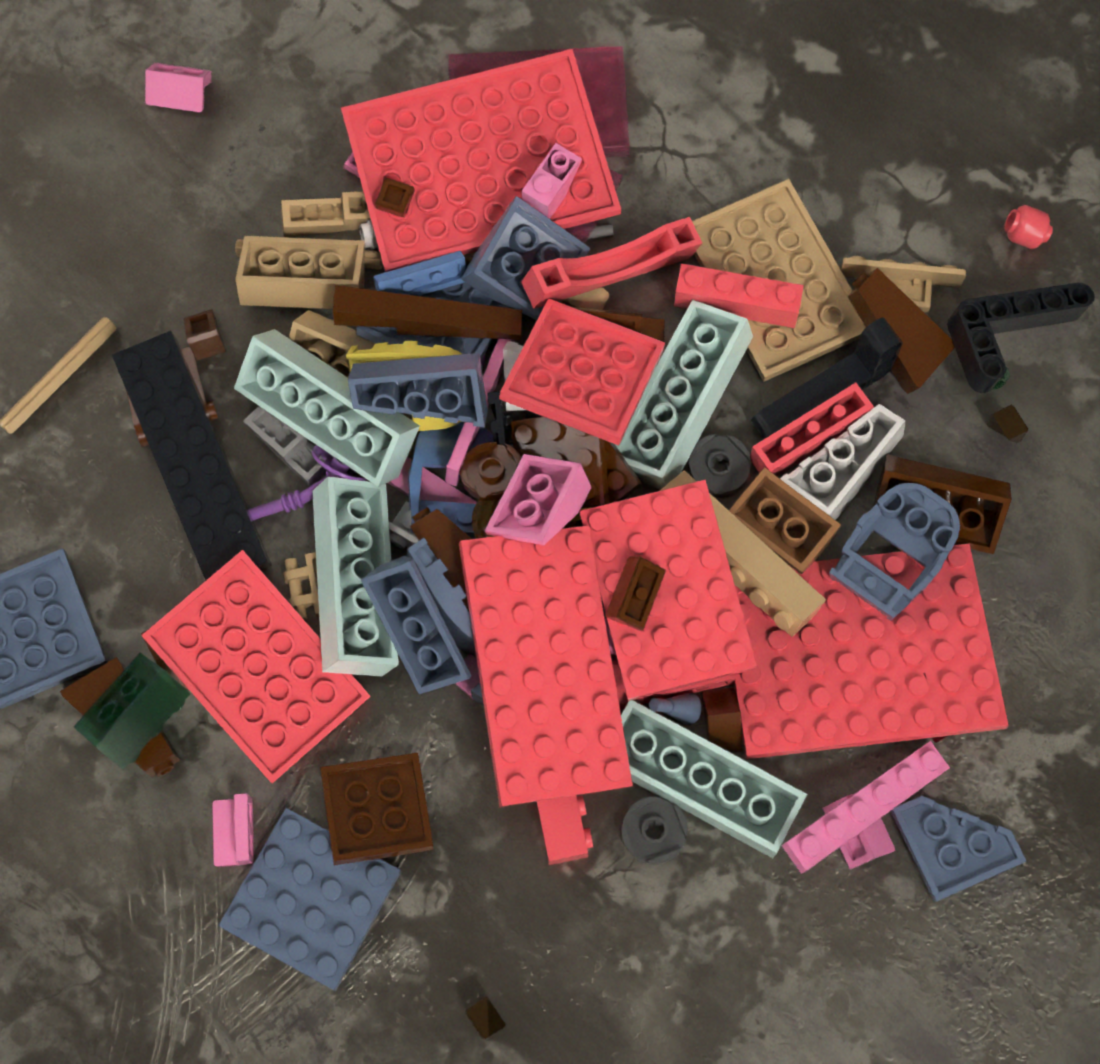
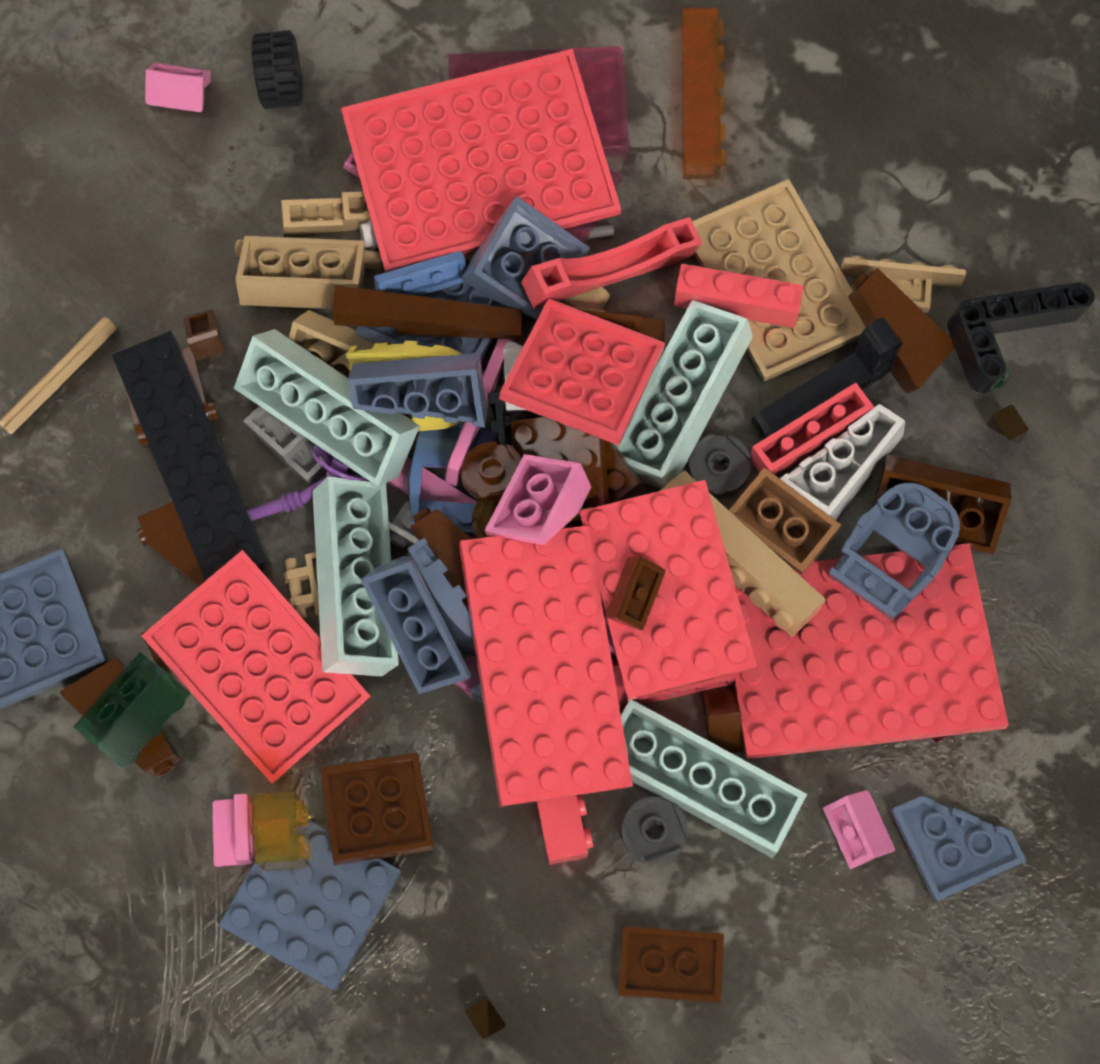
(167, 538): none -> reddish brown slope
(277, 69): none -> black tyre
(280, 831): none -> clear yellow brick
(394, 197): reddish brown tile -> none
(551, 180): bright pink slope -> none
(671, 964): none -> reddish brown plate
(683, 708): sand blue cone -> none
(702, 93): none -> clear orange brick
(865, 807): bright pink plate -> none
(1028, 227): coral head -> none

